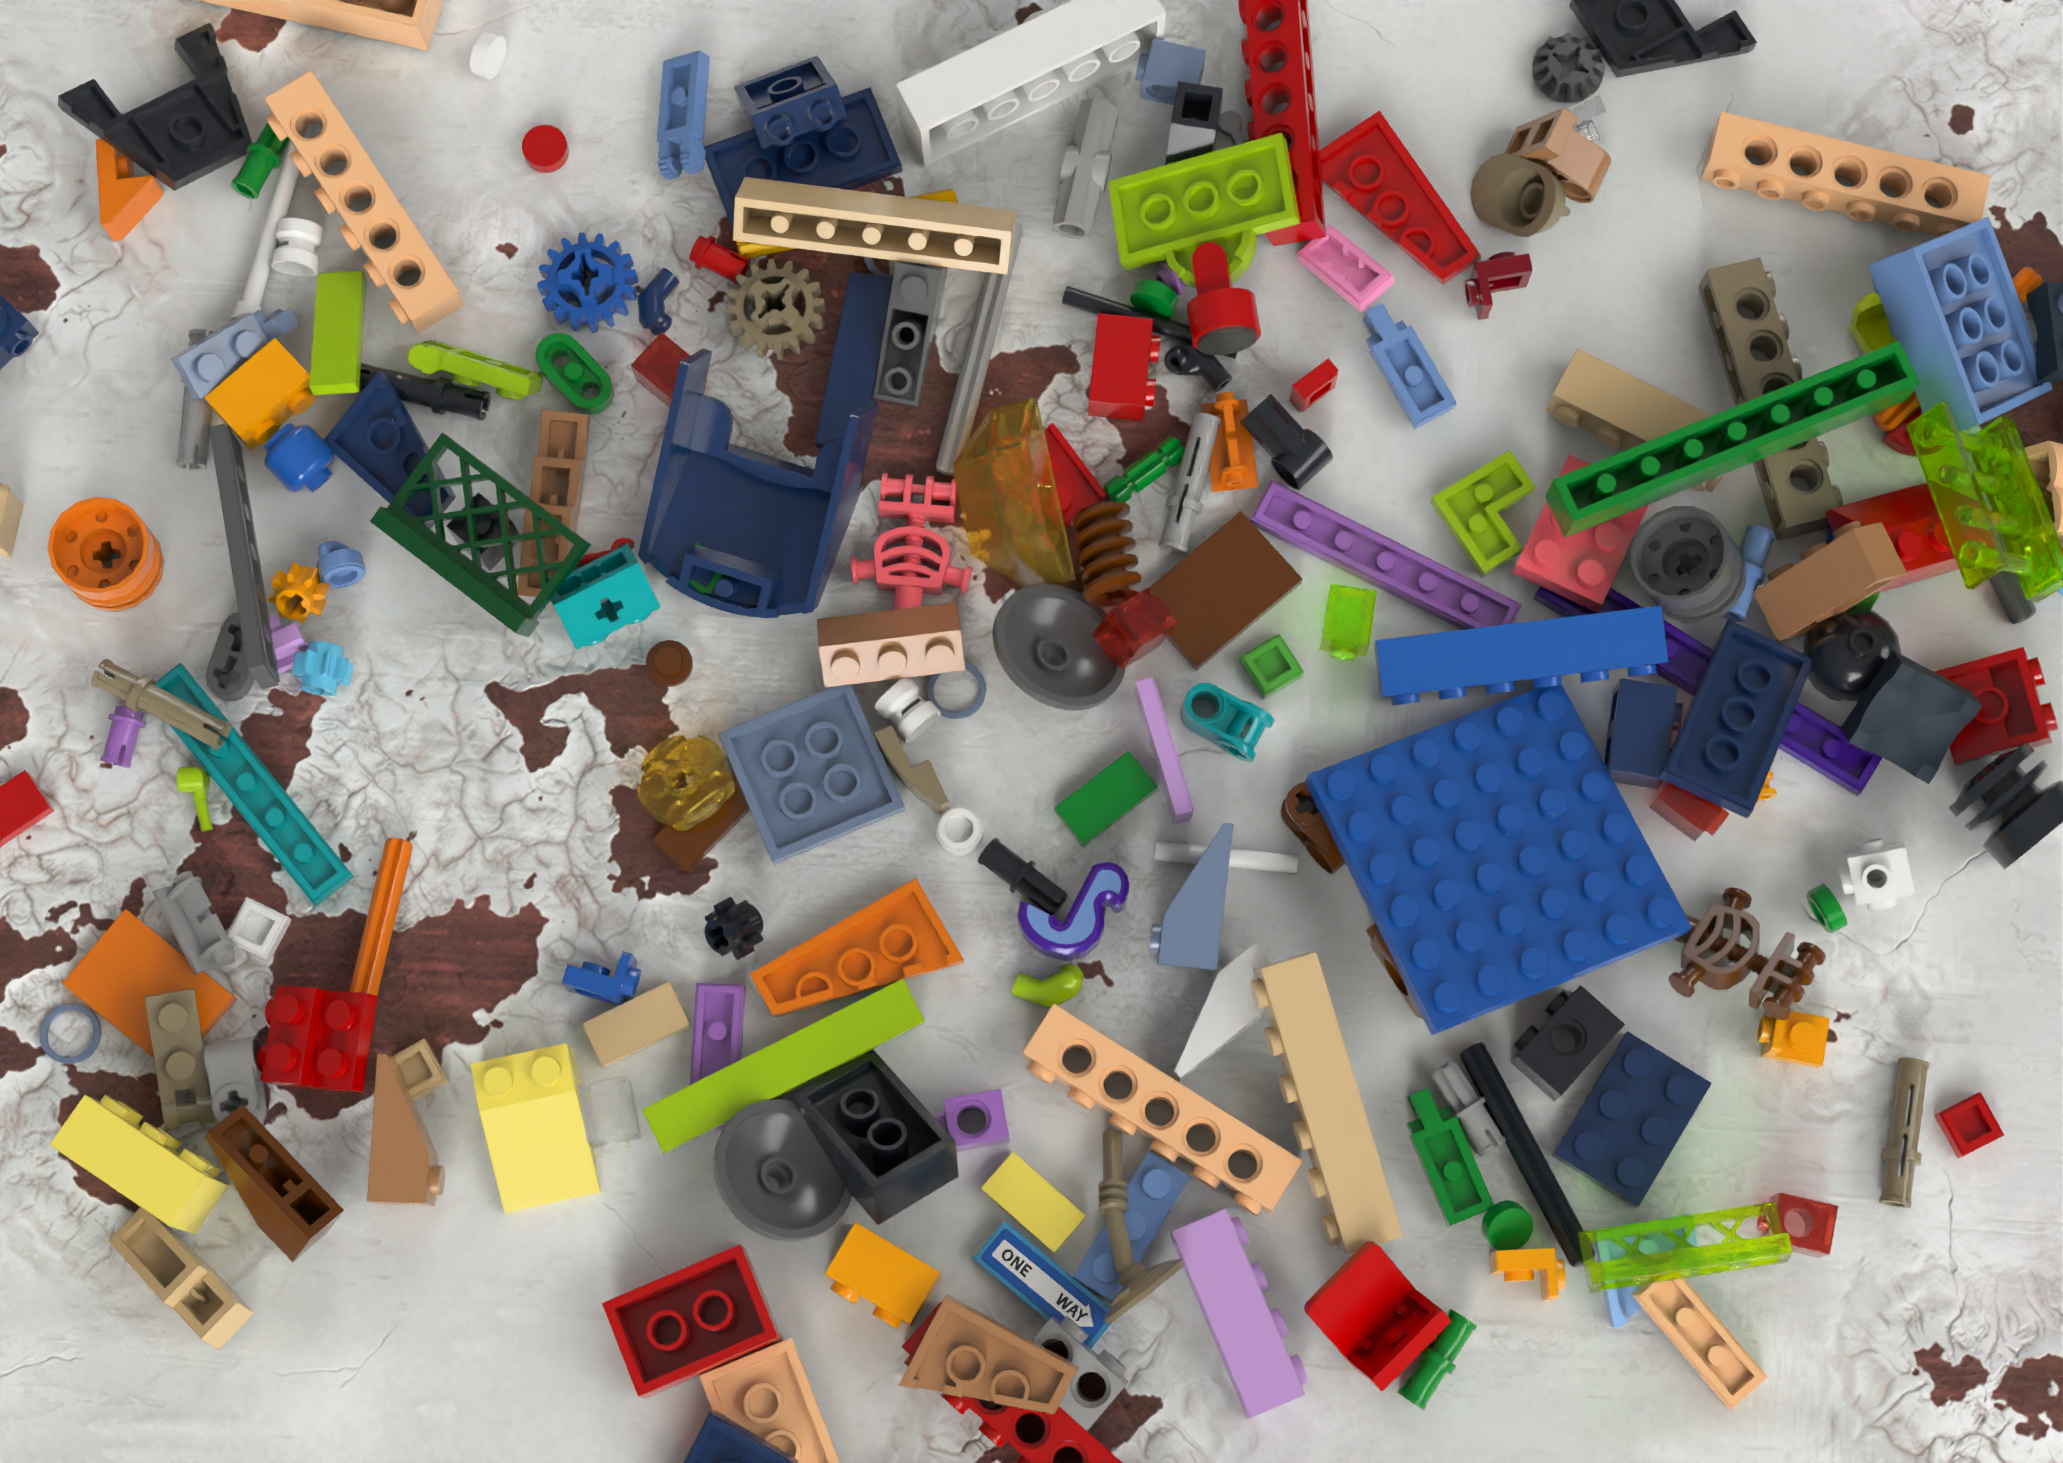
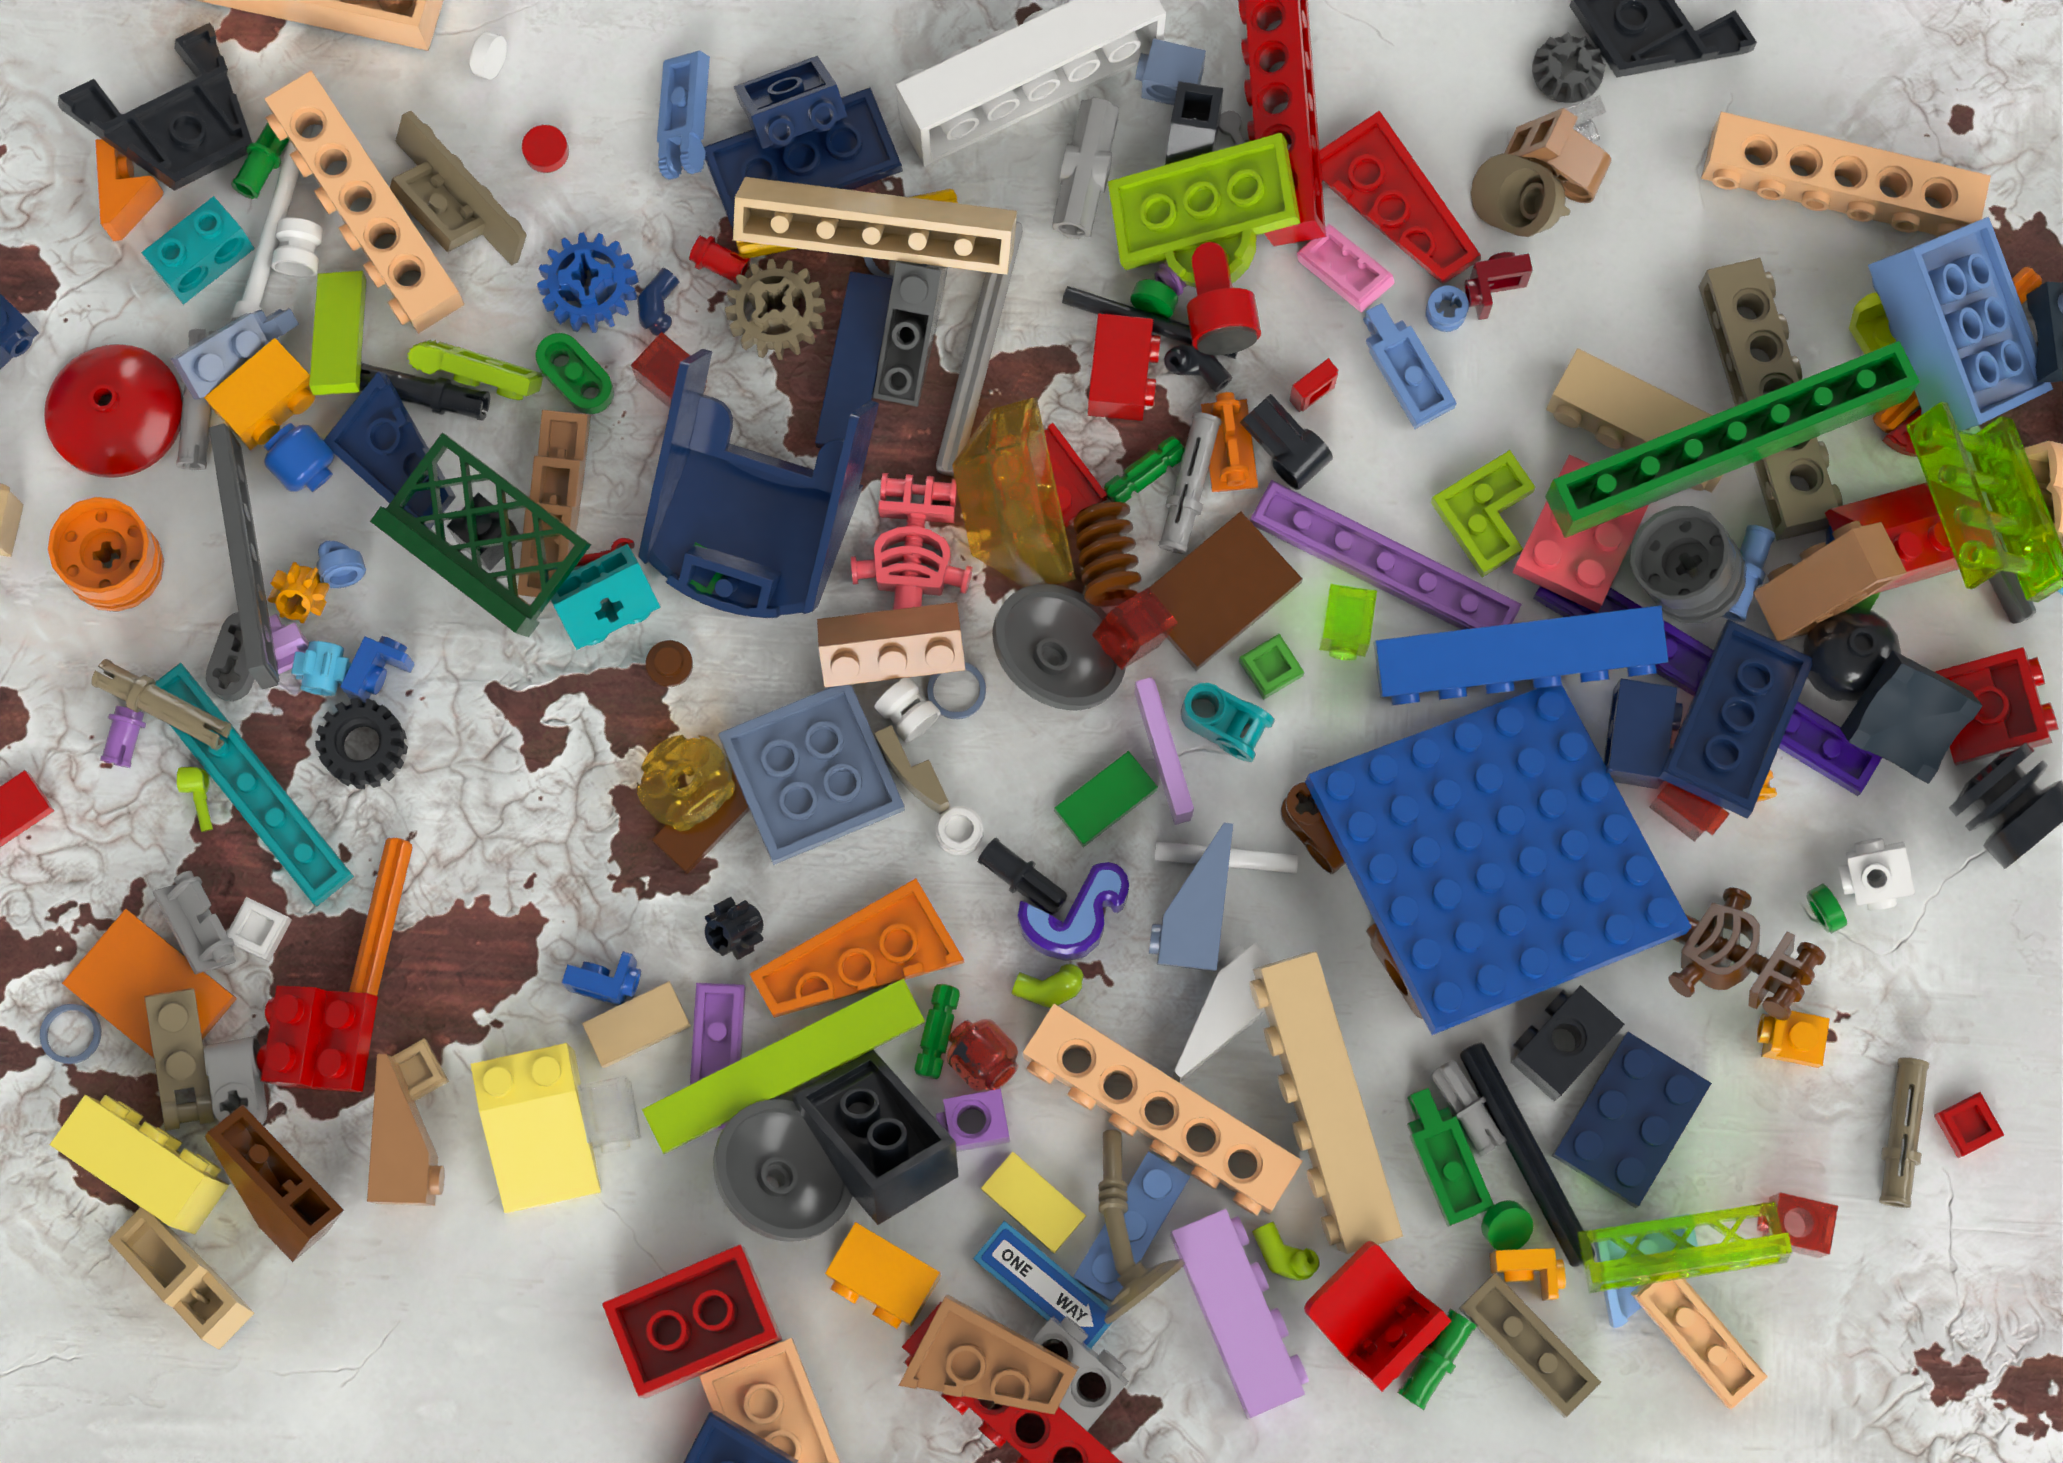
(129, 430): none -> red dish
(198, 250): none -> teal brick
(346, 720): none -> black tyre
(367, 668): none -> blue bracket
(448, 197): none -> dark tan bracket
(937, 1031): none -> green axle
(982, 1054): none -> clear red head
(1284, 1259): none -> lime arm
(1436, 319): none -> medium blue bush
(1529, 1345): none -> dark tan plate

